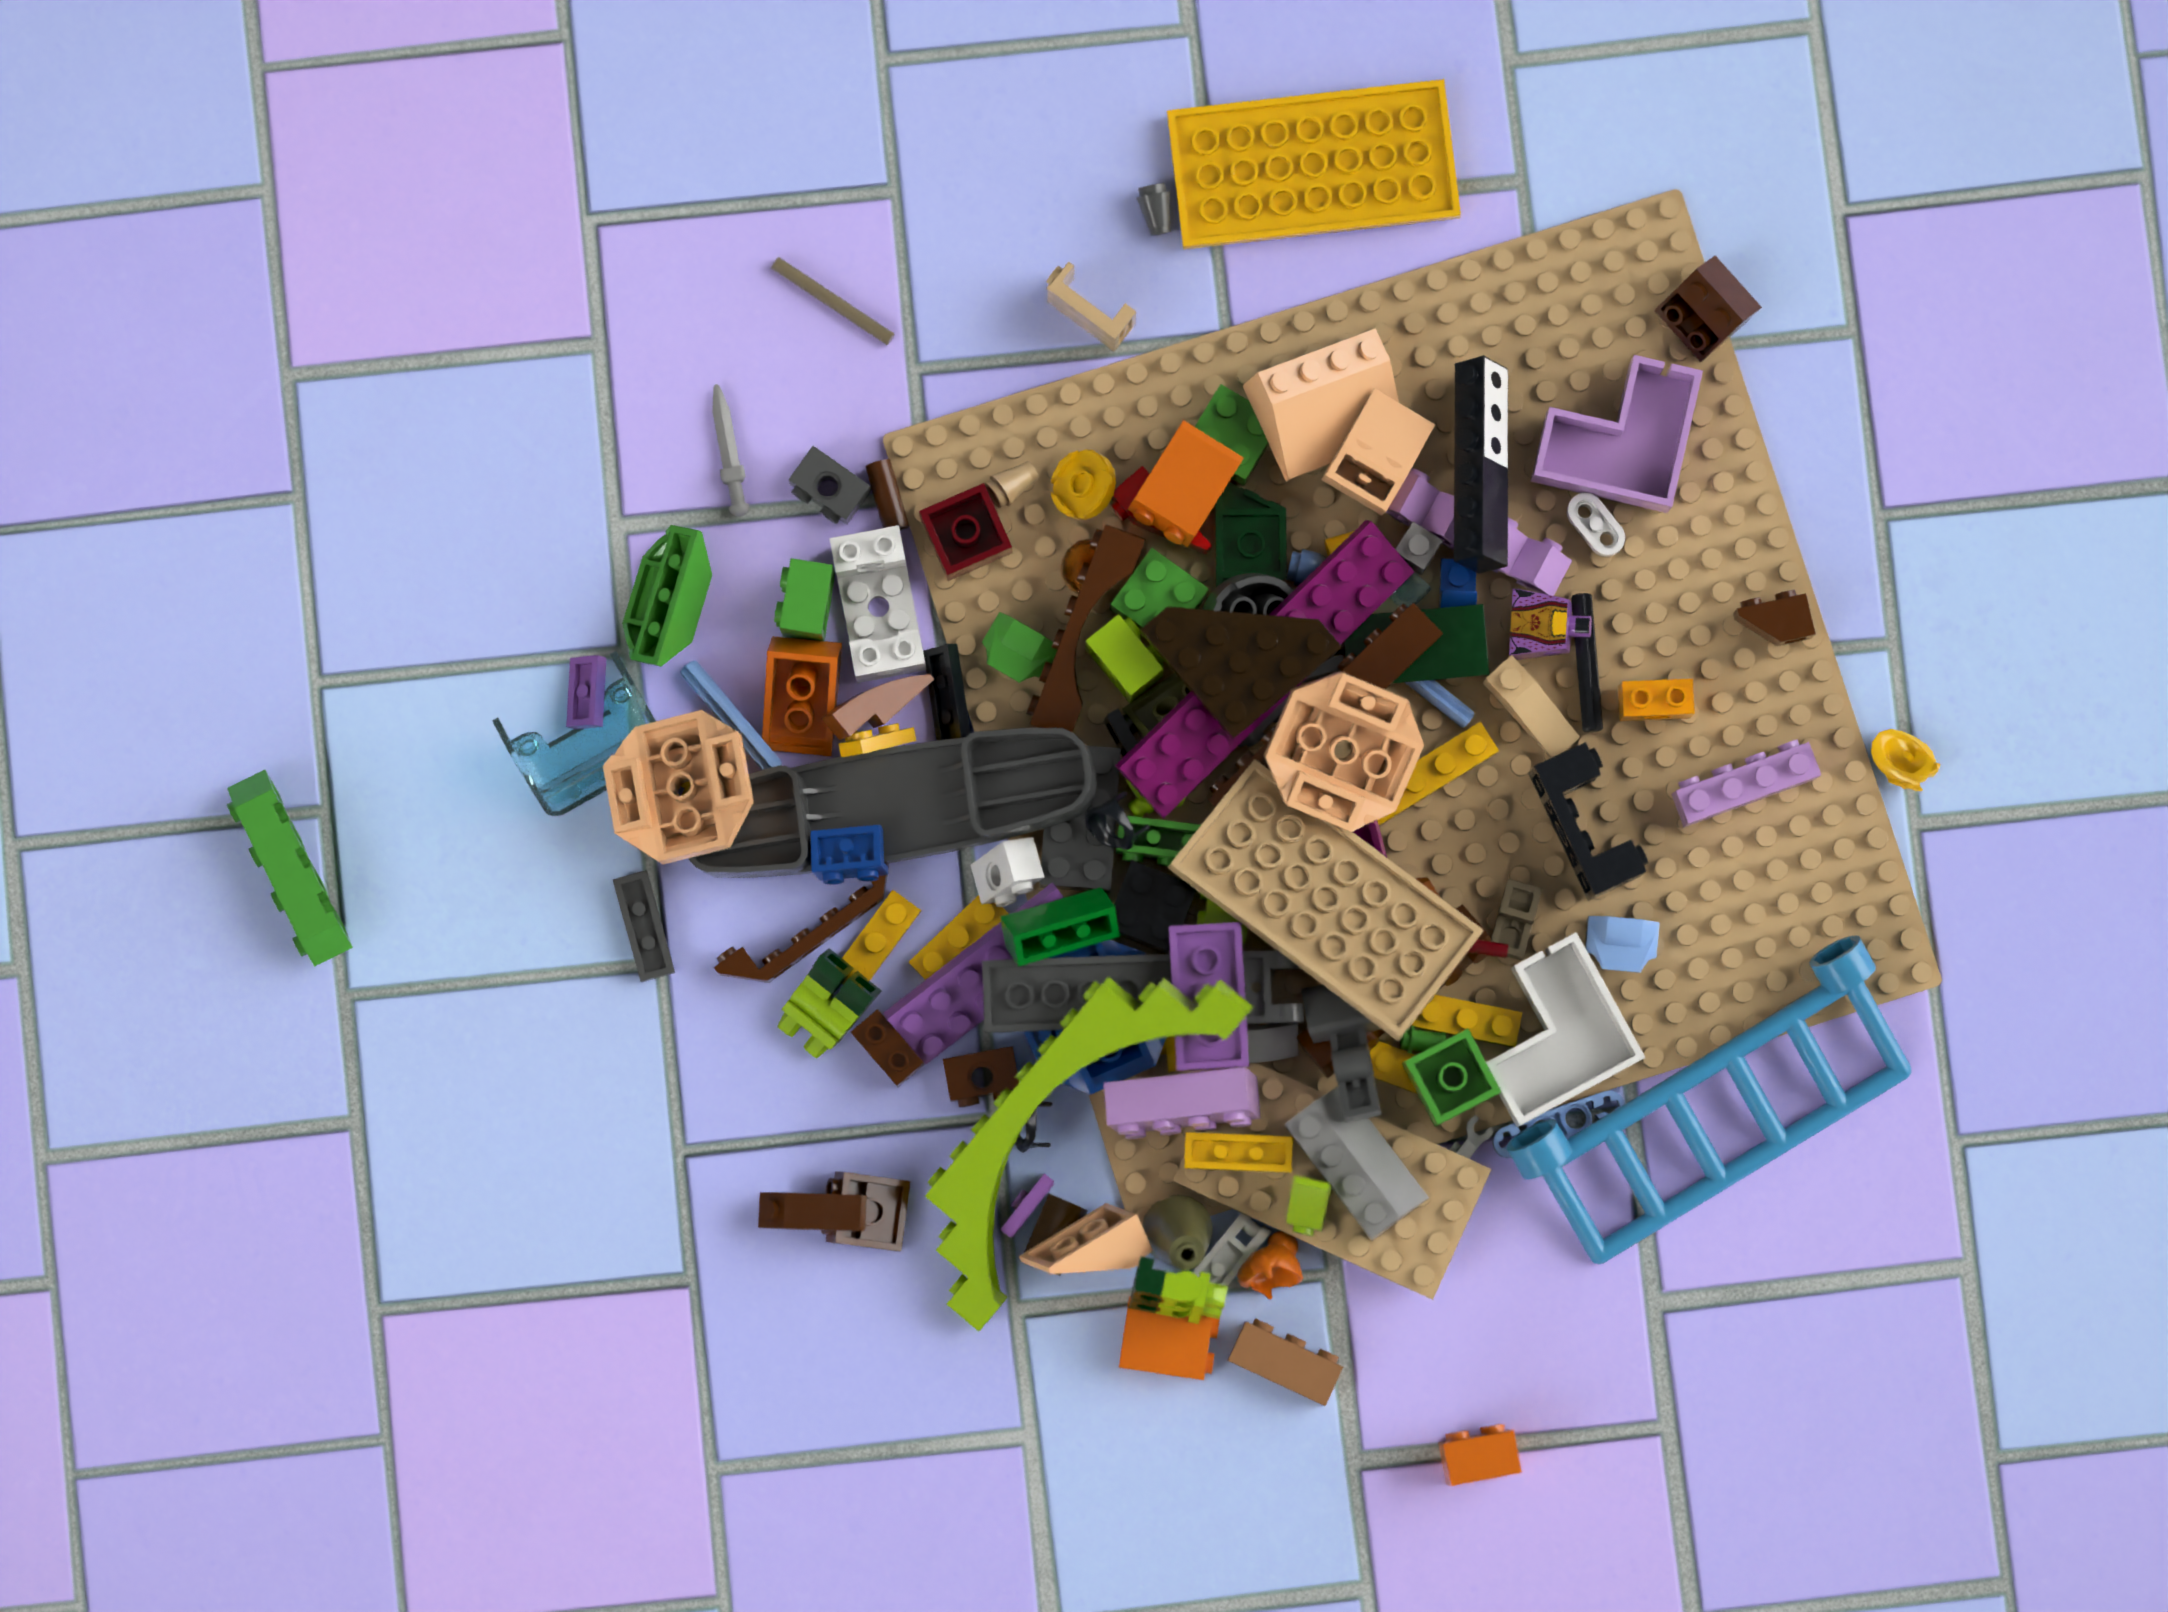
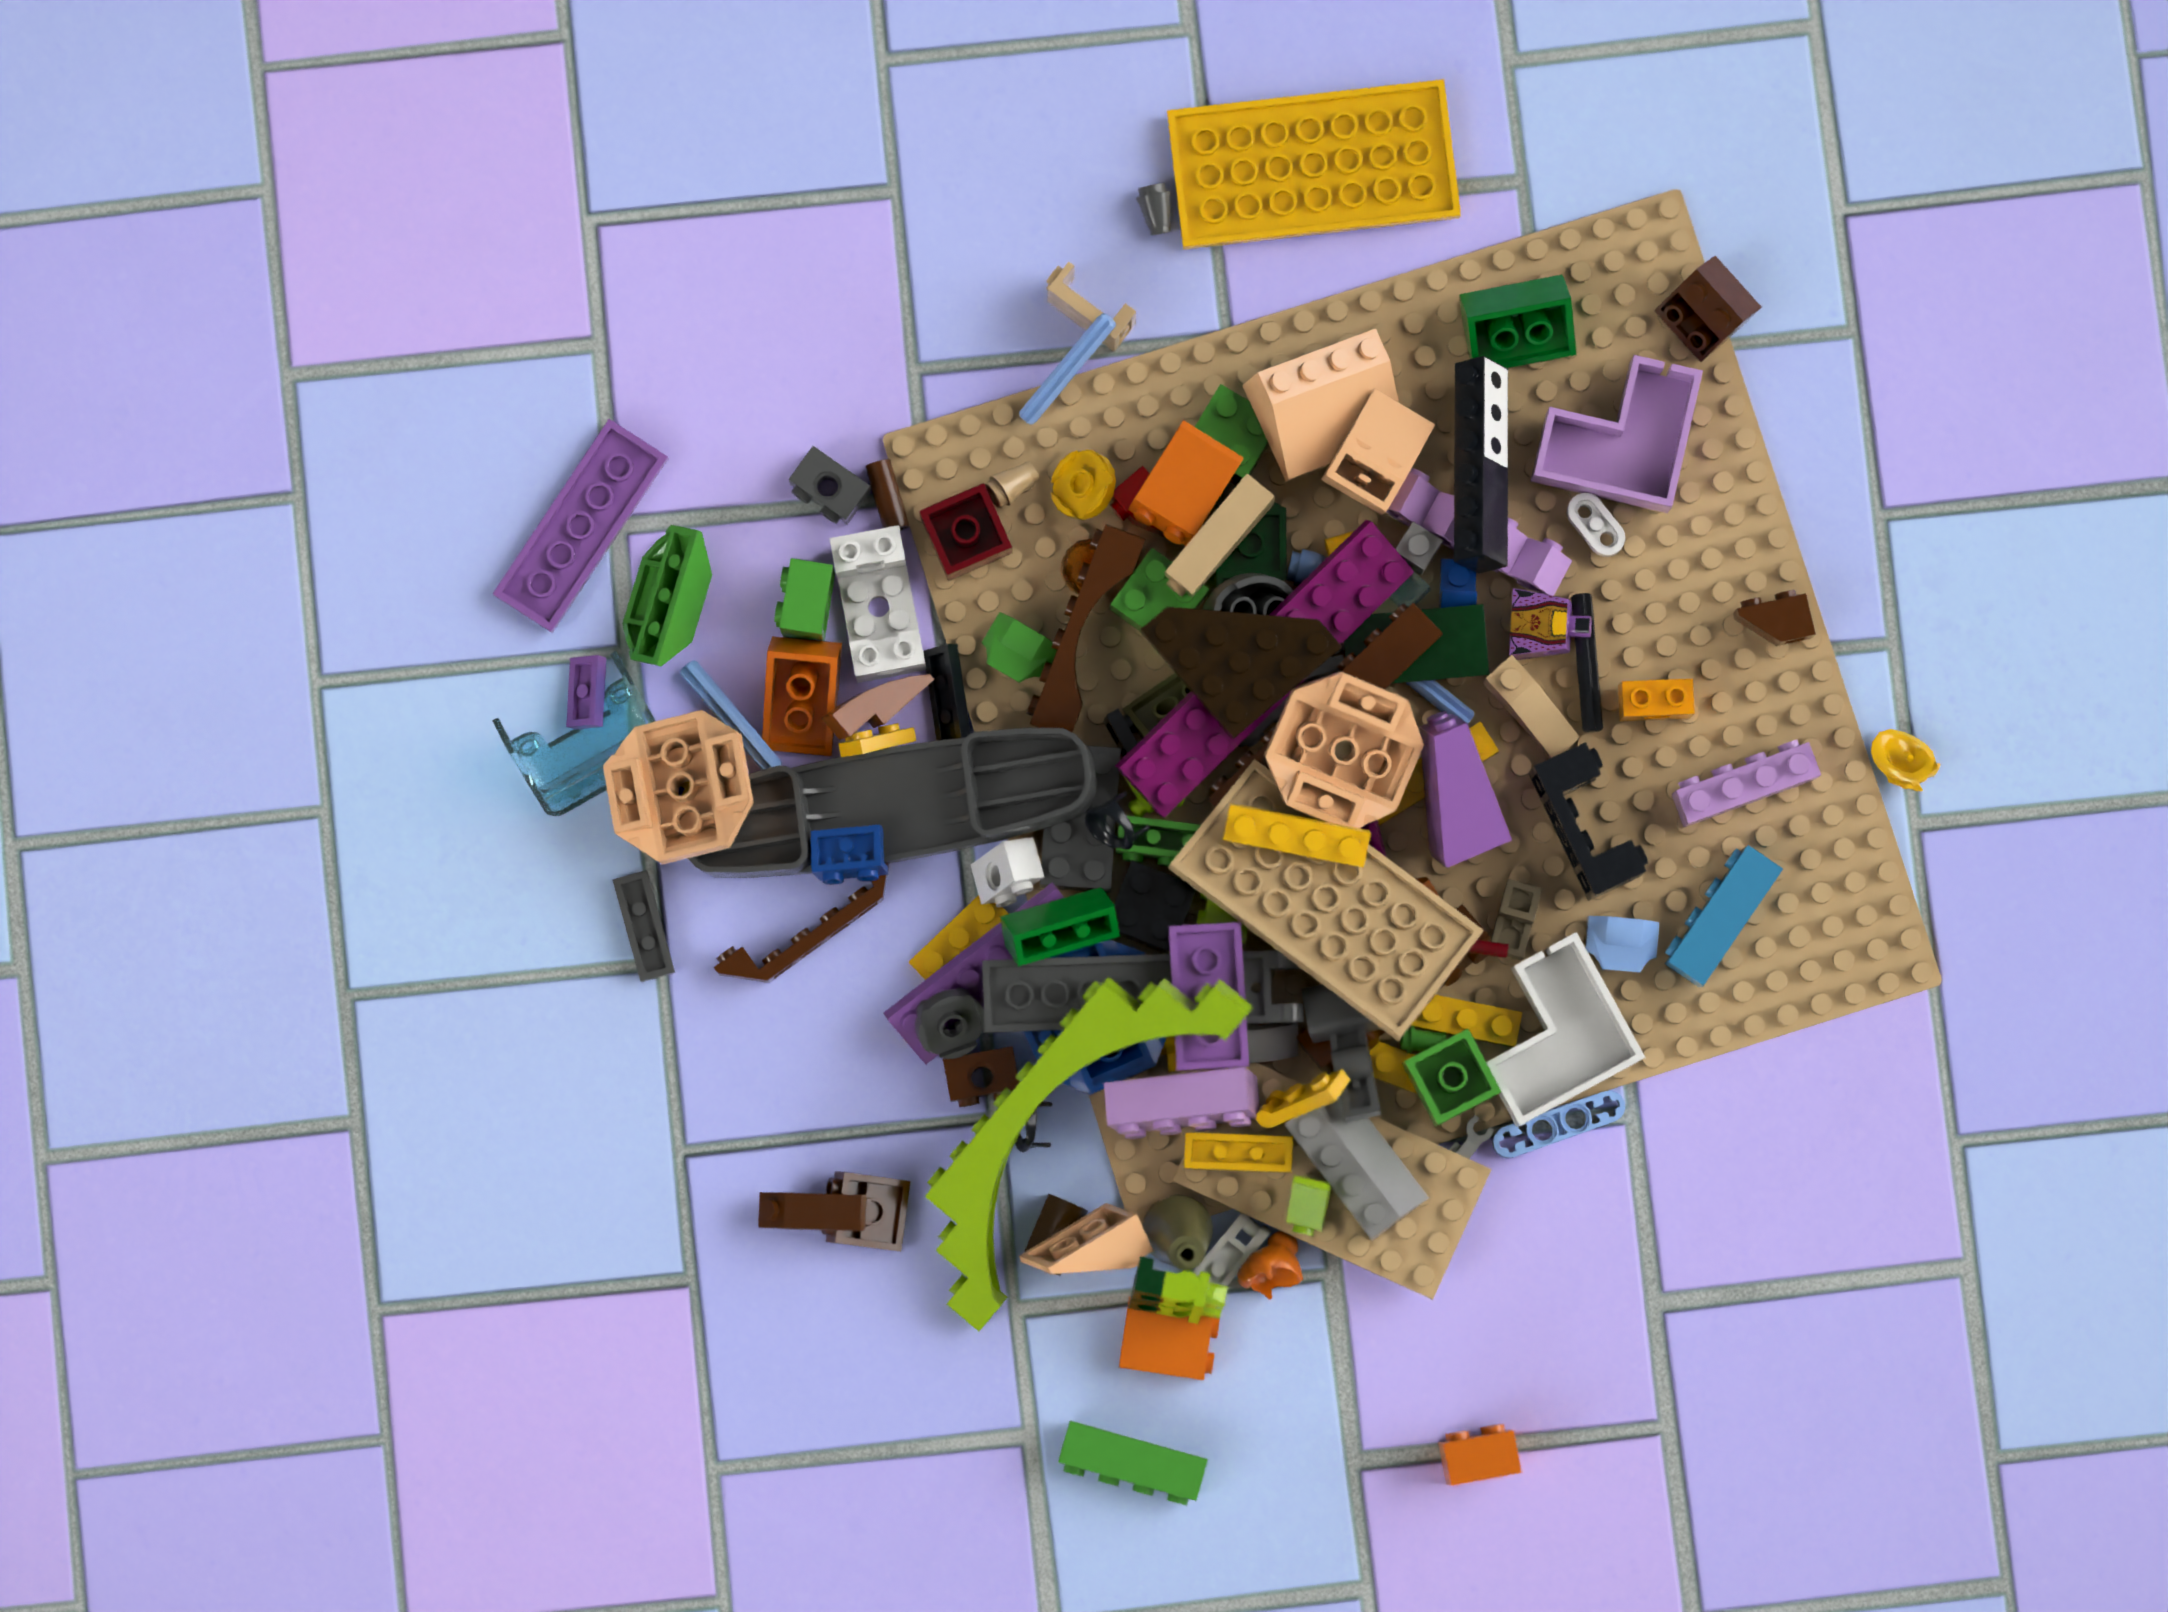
(288, 867): bright green brick -> none
(580, 526): none -> medium lavender plate
(732, 472): light grey sword -> none
(818, 1012): lime hips -> none
(832, 301): dark tan bar -> none
(881, 935): yellow plate -> none
(887, 1048): reddish brown brick -> none
(940, 1008): none -> dark grey plate
(1025, 1204): medium lavender plate -> none
(1067, 368): none -> light blue axle
(1125, 658): lime brick -> none
(1133, 1461): none -> bright green brick
(1219, 536): none -> tan slope
(1286, 1361): medium nougat brick -> none
(1296, 835): none -> yellow plate
(1301, 1099): none -> yellow plate
(1458, 794): none -> medium lavender slope
(1520, 322): none -> green slope
(1545, 1150): dark azure fence -> none
(1723, 915): none -> dark azure brick

